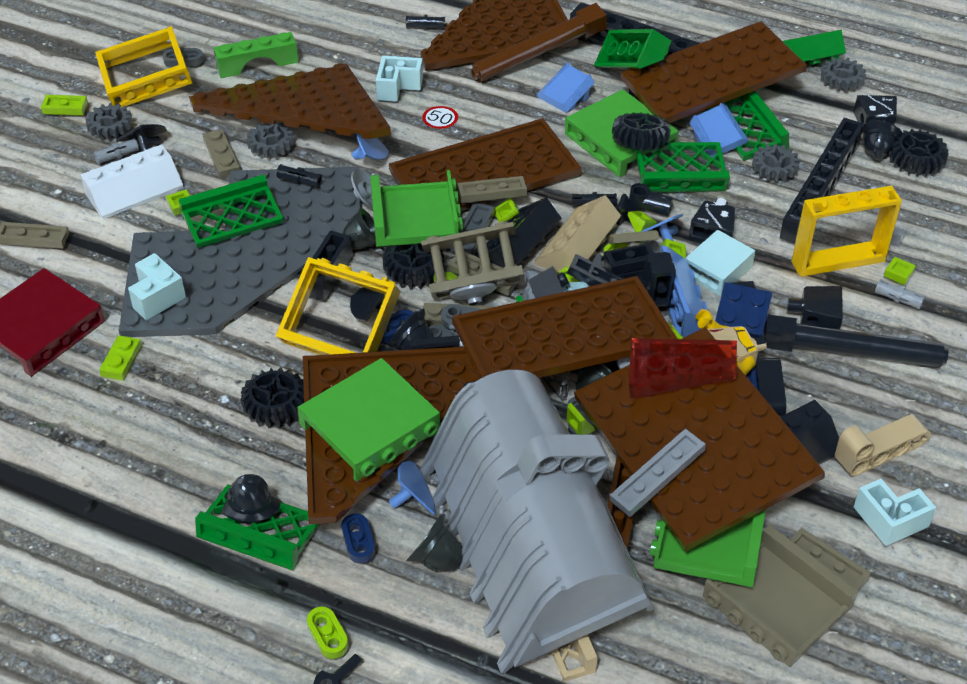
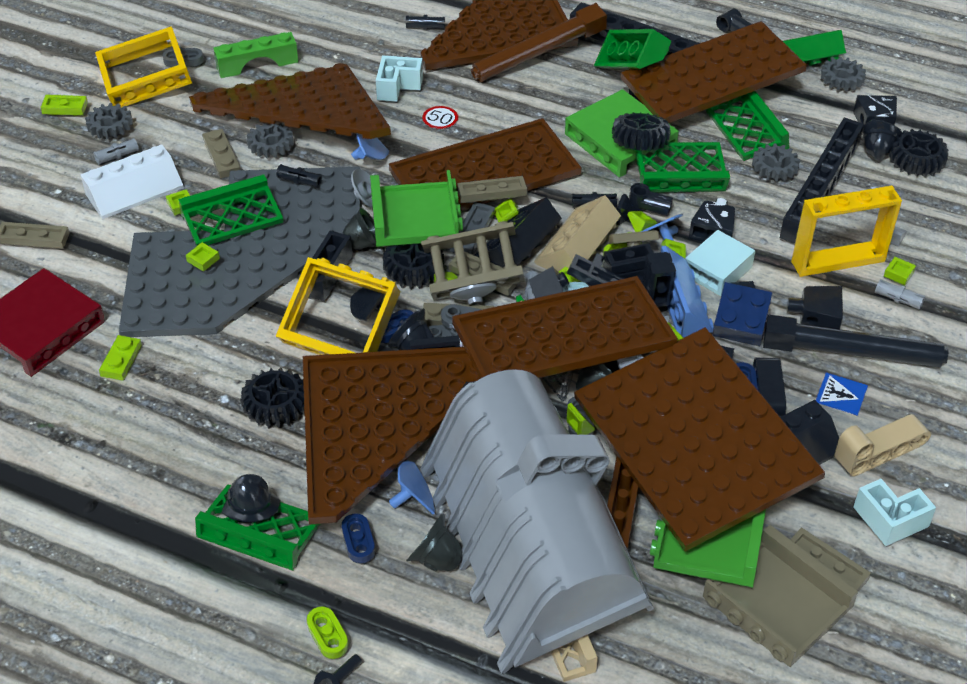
(143, 135): black shield -> none
(157, 287): light aqua brick -> none
(202, 256): none -> lime plate
(370, 417): bright green panel -> none
(566, 88): medium blue slope -> none
(657, 472): light grey plate -> none
(679, 364): clear red wedge -> none
(718, 126): medium blue slope -> none
(731, 21): none -> black piece
(746, 346): torso -> none
(841, 393): none -> blue sticker

